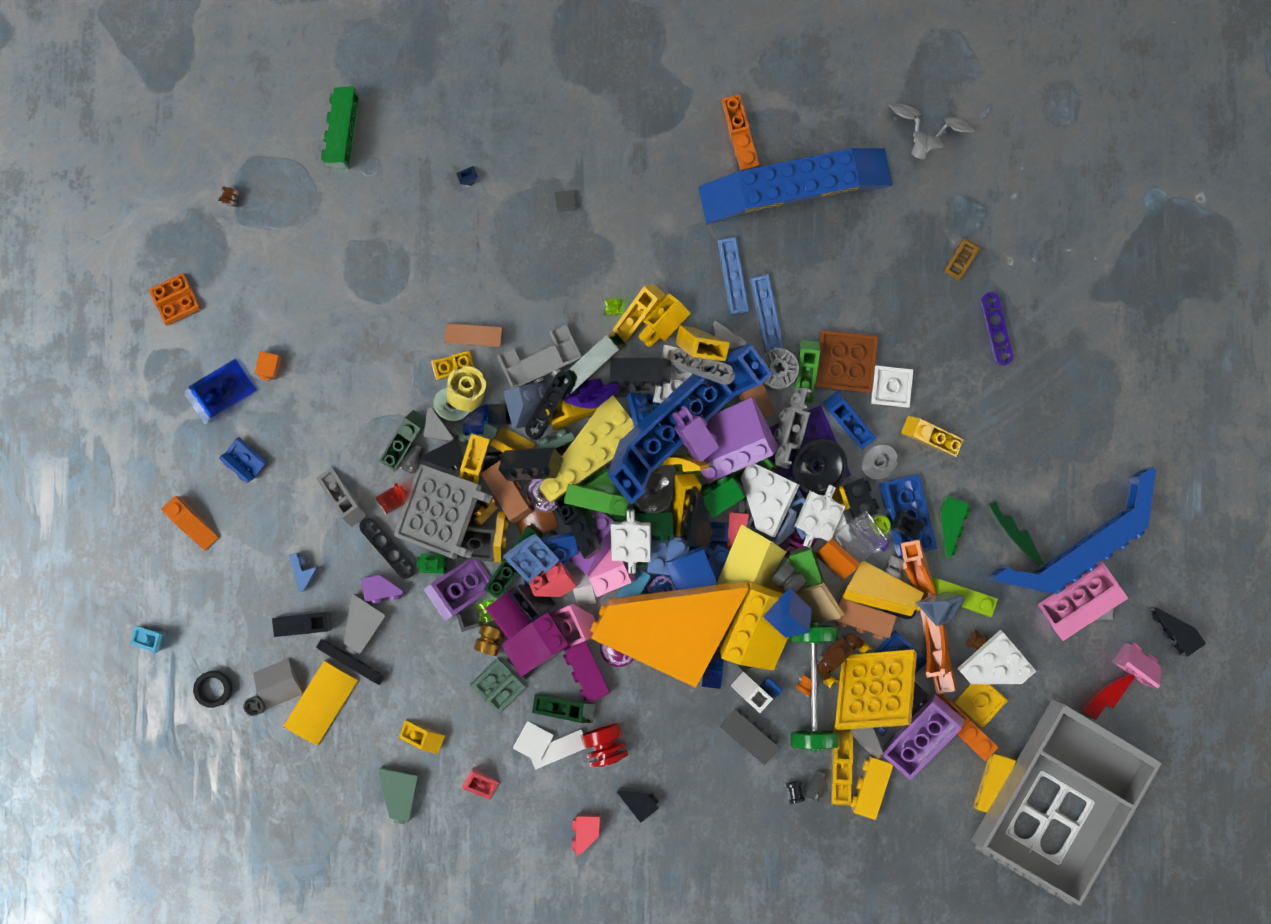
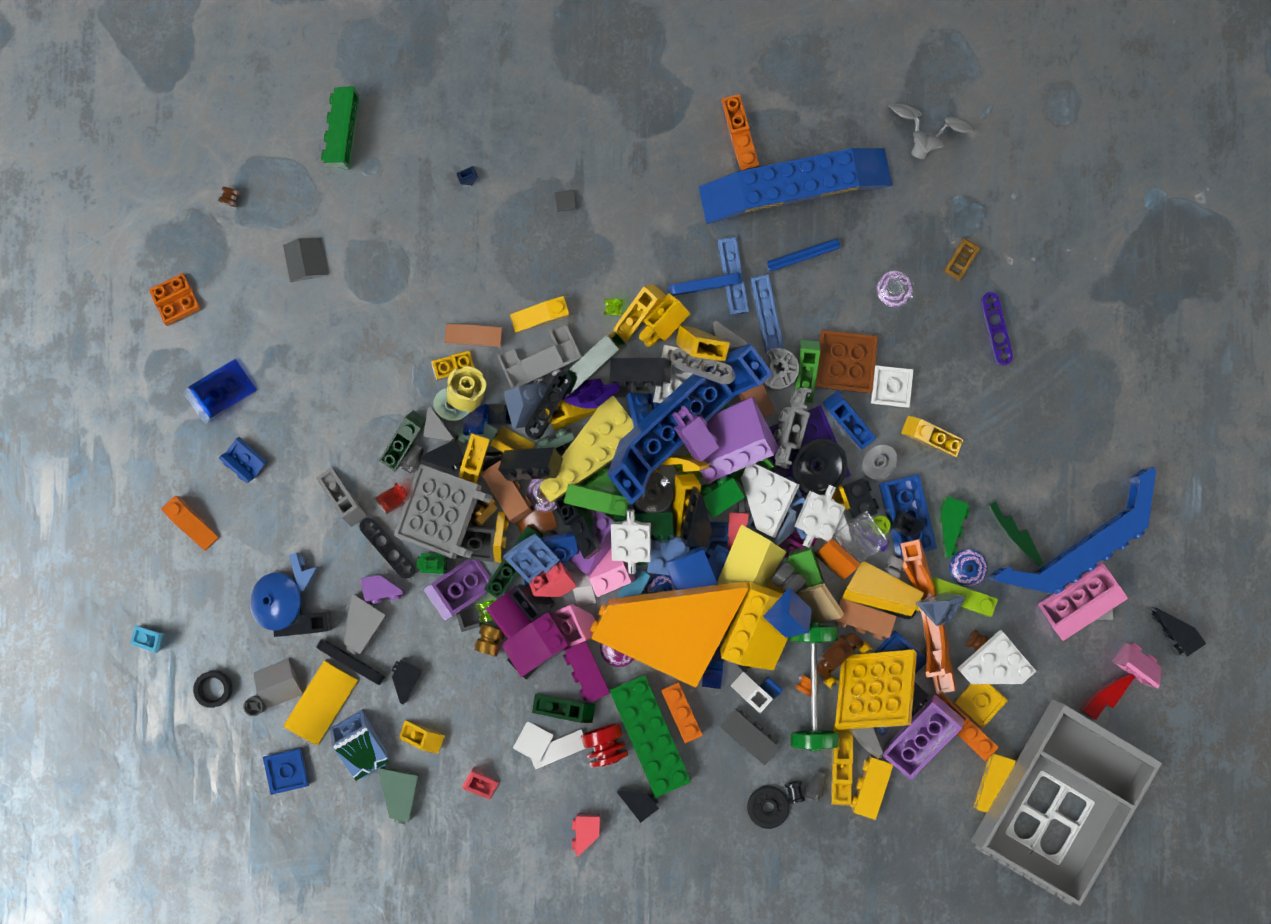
(267, 366): orange brick -> none
(283, 601): none -> blue dish
(285, 771): none -> blue plate
(305, 259): none -> dark grey slope
(358, 745): none -> slope
(405, 678): none -> black slope
(497, 685): sand green slope -> none
(540, 314): none -> yellow slope
(650, 735): none -> green brick
(681, 712): none -> orange brick
(704, 284): none -> blue beam
(765, 795): none -> black wheel
(803, 254): none -> blue axle
(888, 296): none -> dish
(958, 568): none -> dish

